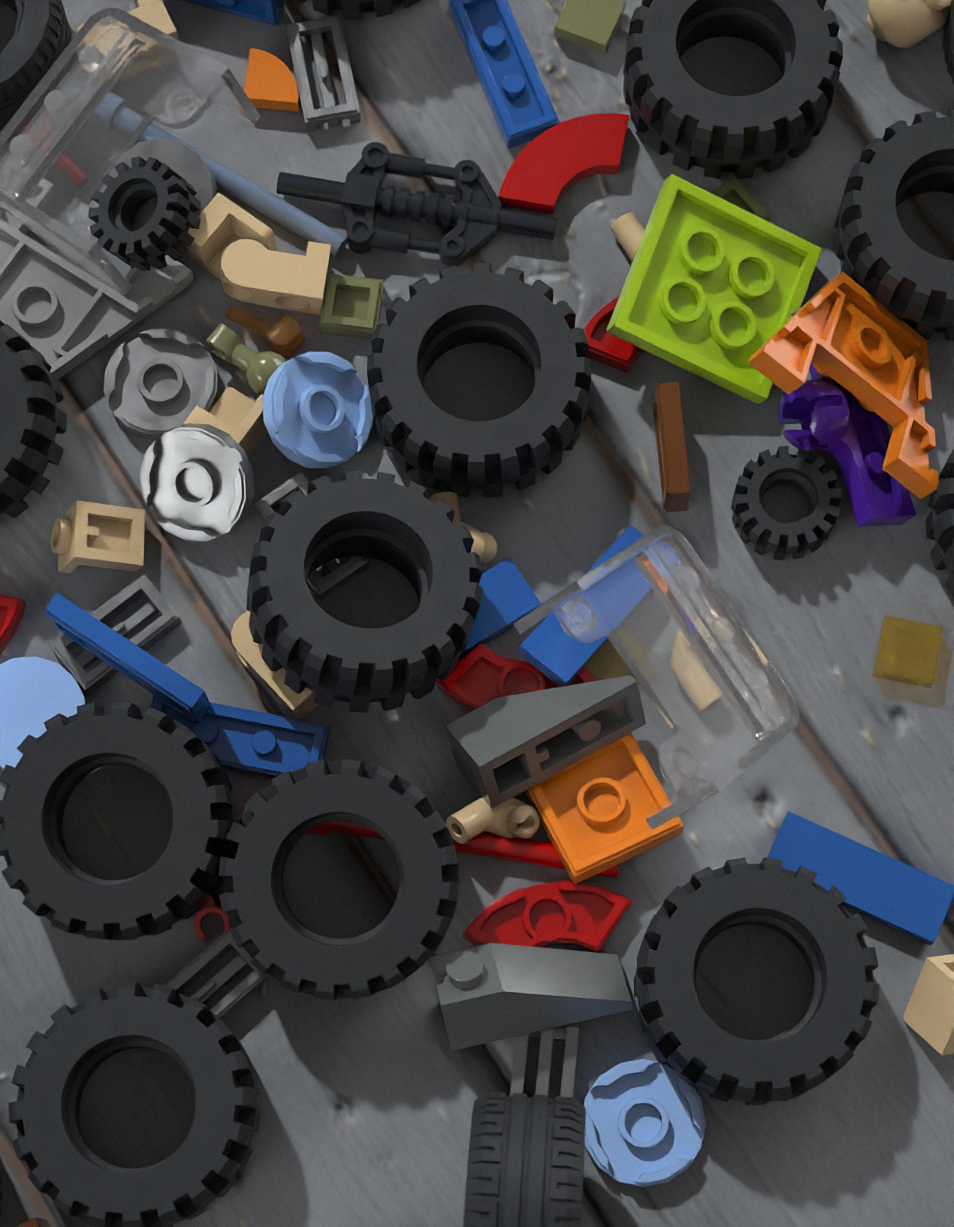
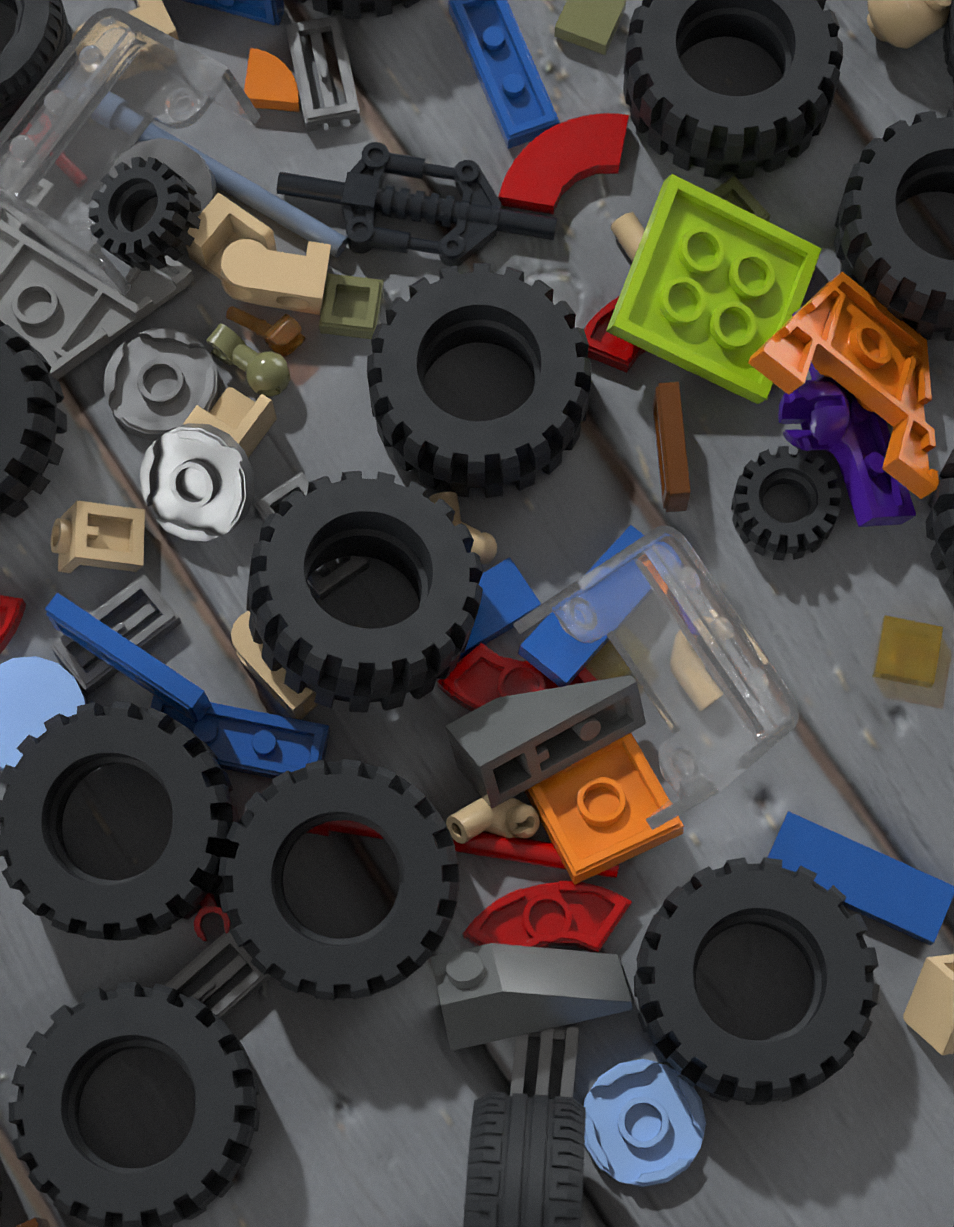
(317, 410): light blue tile -> none

